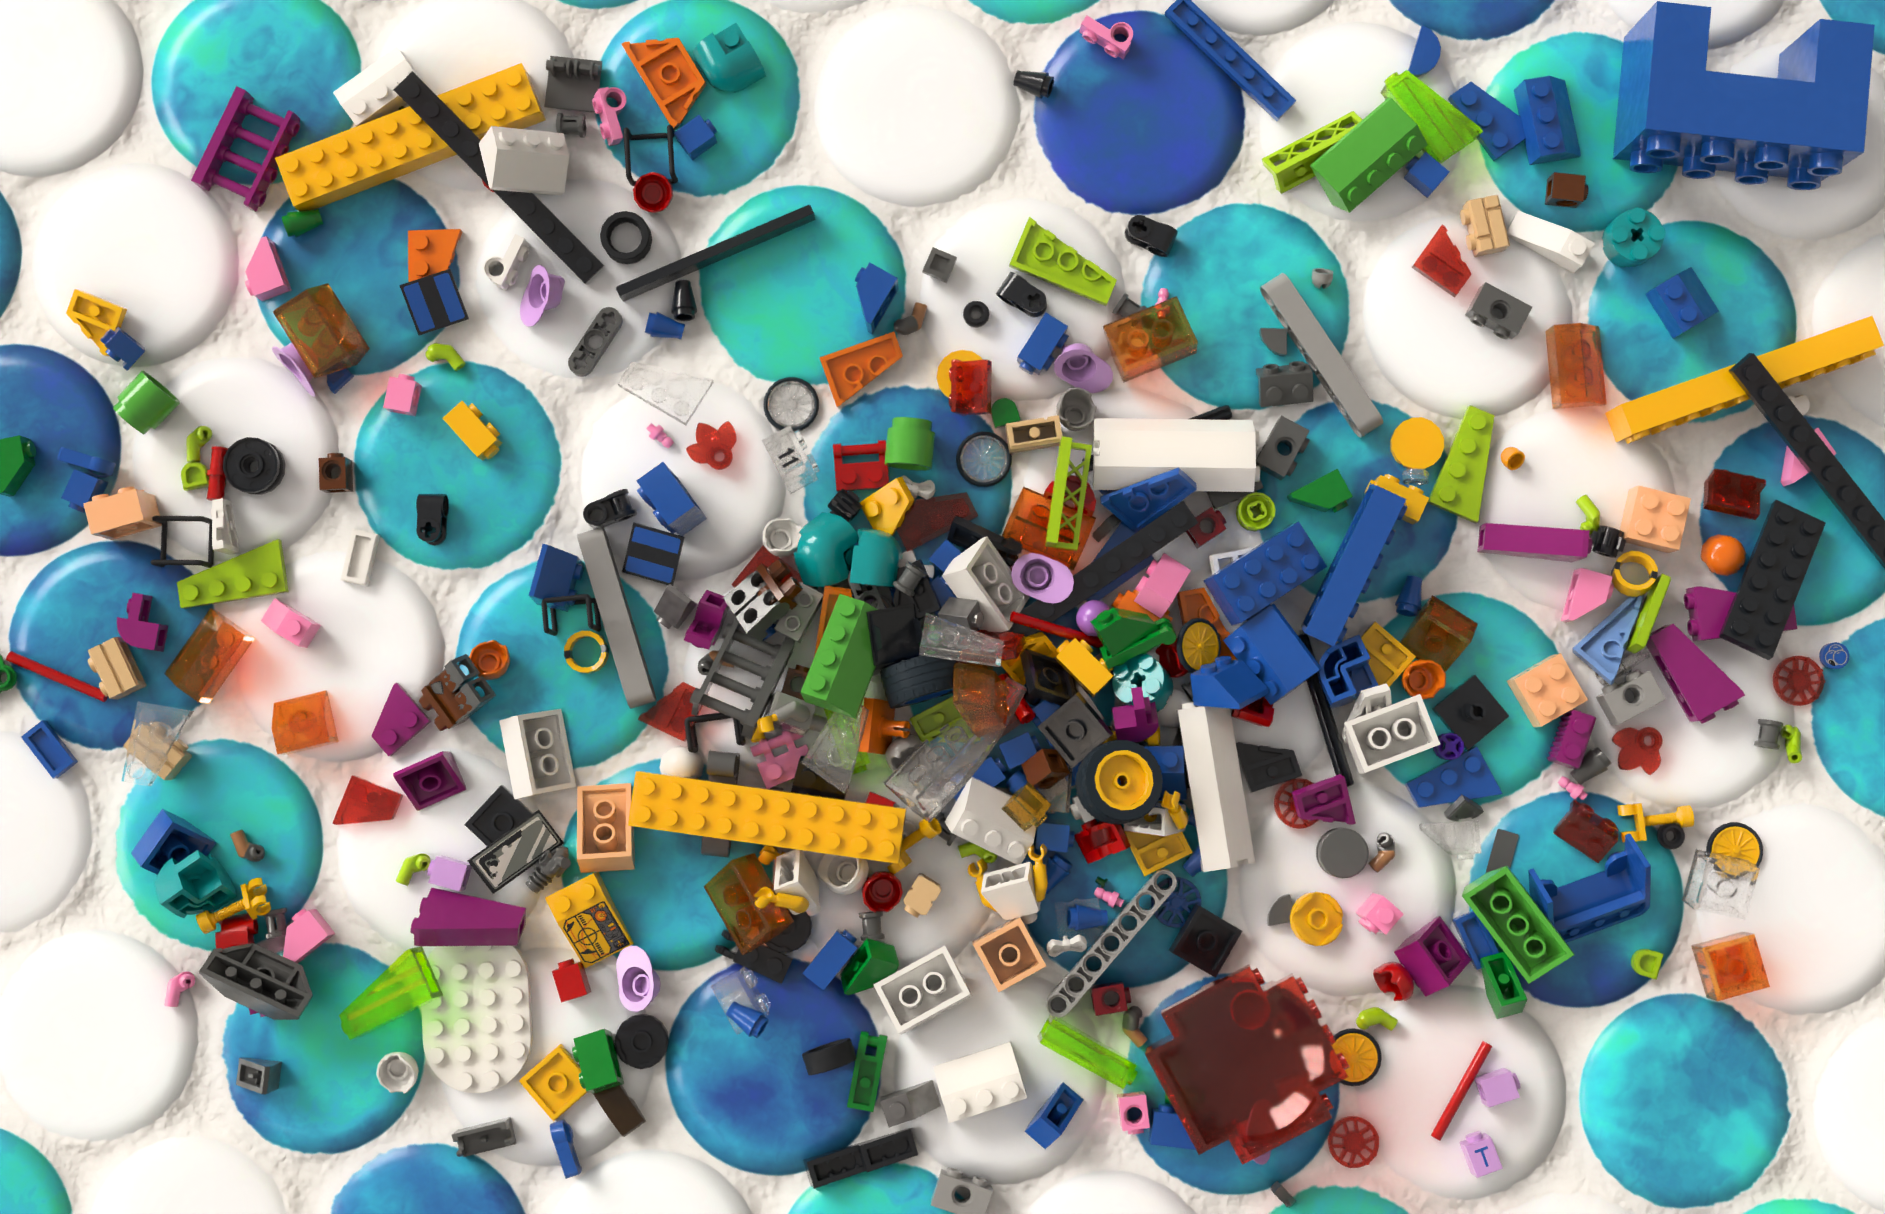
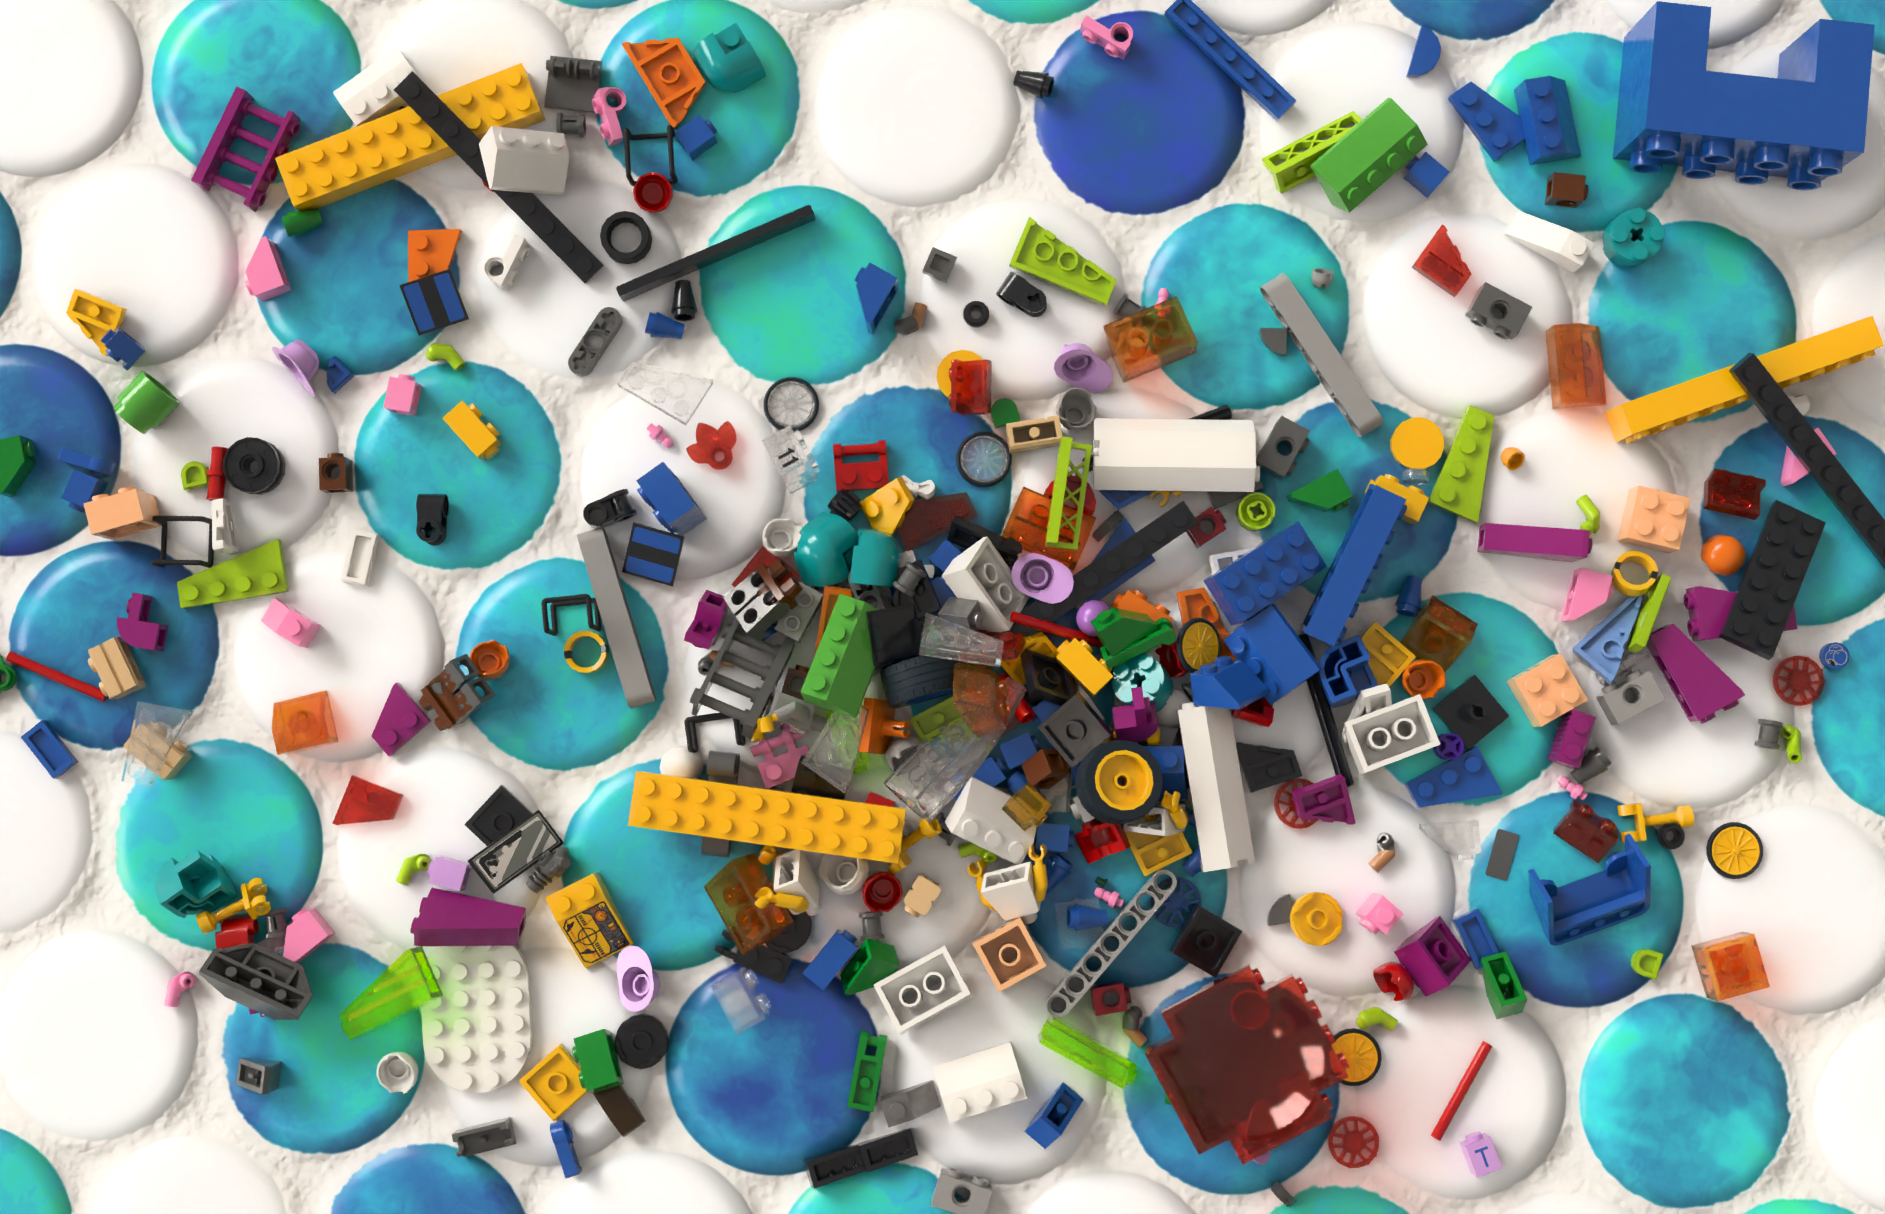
(167, 839): blue slope -> none
(196, 441): lime arm -> none
(209, 656): clear orange slope -> none
(246, 849): arm -> none
(321, 331): clear orange slope -> none
(430, 780): magenta slope -> none
(537, 753): white slope -> none
(541, 294): lavender piece -> none
(555, 577): blue slope -> none
(571, 980): red brick -> none
(603, 829): light nougat slope -> none
(672, 711): clear red wing -> none
(673, 607): flat silver slope -> none
(748, 1019): blue cone -> none
(829, 1056): black tyre -> none
(859, 364): orange wing -> none
(910, 444): bright green piece -> none
(1042, 343): blue brick -> none
(1056, 947): white piece -> none
(1130, 1100): bright pink brick -> none
(1149, 499): blue wing -> none
(1153, 236): black piece -> none
(1162, 585): bright pink brick -> none
(1168, 1129): blue slope -> none
(1285, 384): dark grey bracket -> none
(1342, 852): dark grey head -> none
(1439, 121): clear neon green slope -> none
(1463, 809): dark grey tile -> none
(1485, 226): tan brick -> none
(1497, 1087): lavender brick -> none
(1516, 923): bright green slope -> none
(1608, 541): black gear -> none
(1635, 751): clear red plate -> none
(1681, 302): blue slope -> none
(1720, 884): clear brick -> none

